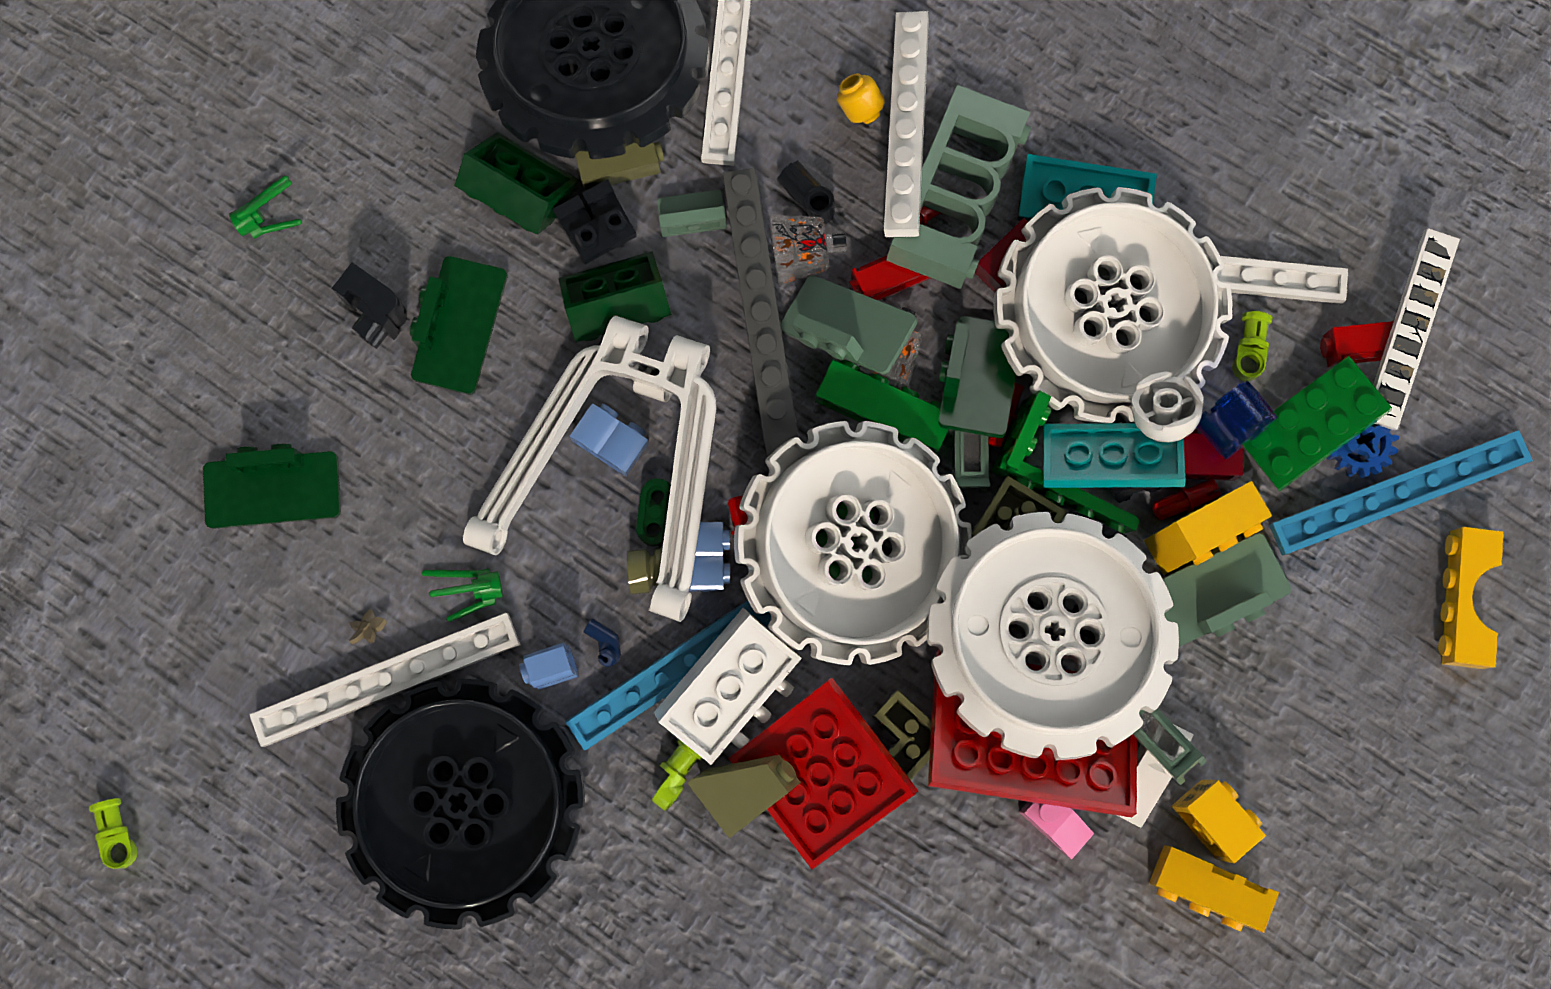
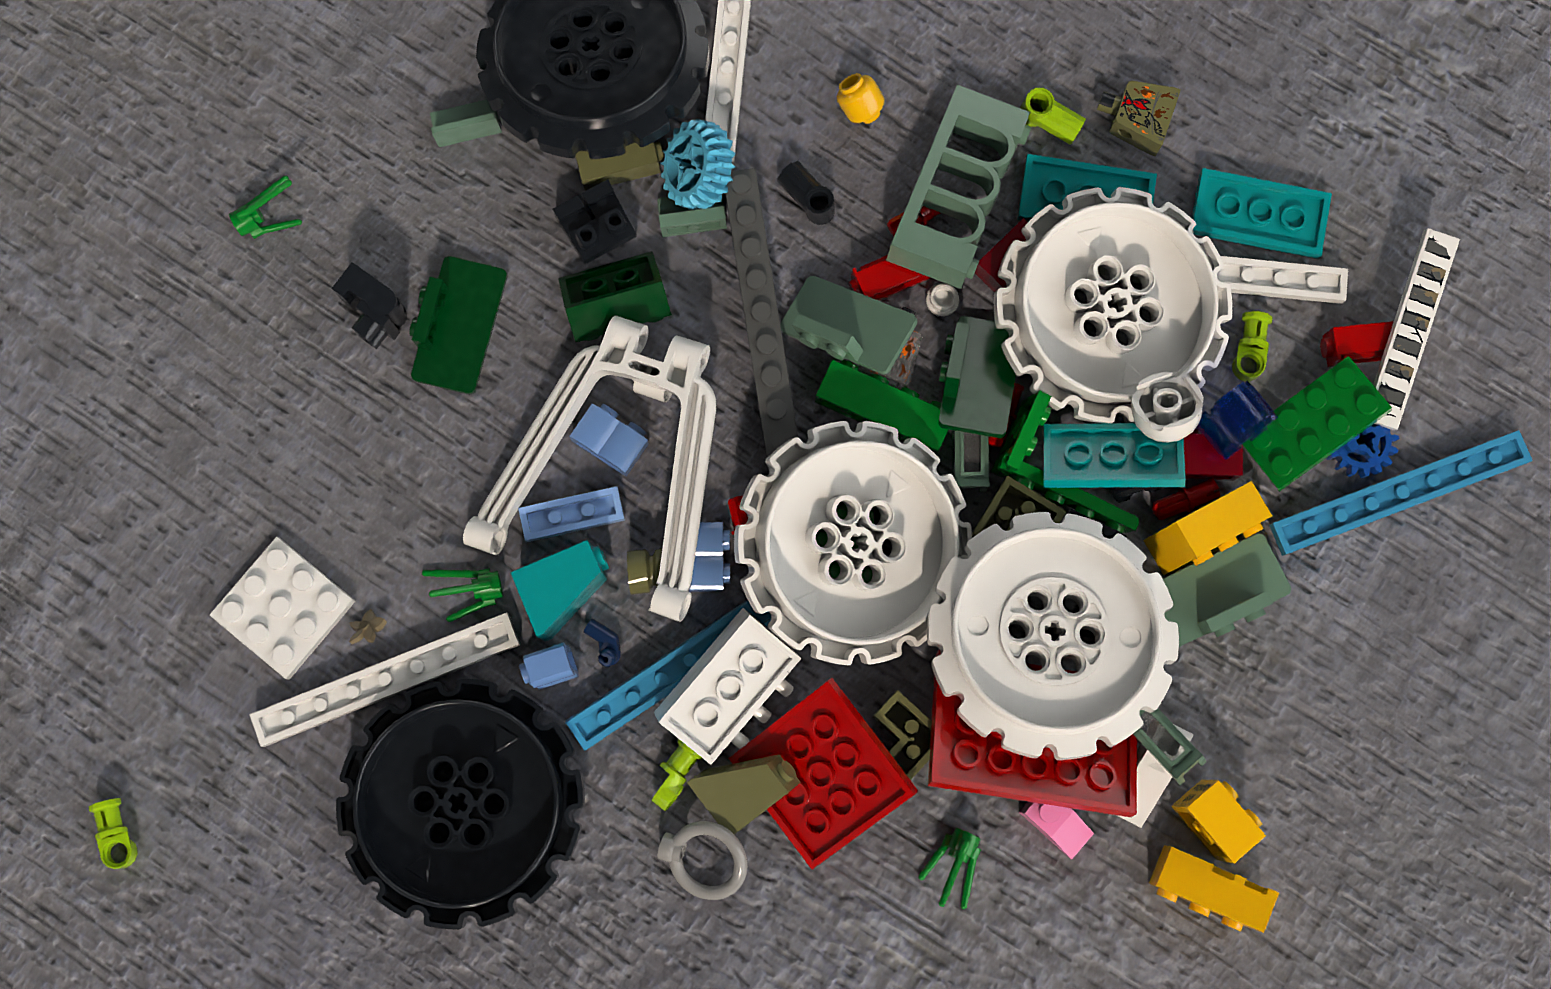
(271, 487): dark green bracket -> none
(282, 608): none -> white plate
(464, 123): none -> sand green panel
(514, 182): dark green slope -> none
(560, 586): none -> teal slope
(571, 514): none -> light blue plate
(652, 512): dark green plate -> none
(673, 848): none -> light grey piece
(697, 164): none -> medium azure gear
(802, 246): clear torso -> none
(906, 125): white plate -> none
(942, 299): none -> white plate
(962, 847): none -> green plant
(1055, 117): none -> lime piece
(1141, 114): none -> olive torso
(1261, 213): none -> teal plate
(1465, 637): yellow arch -> none

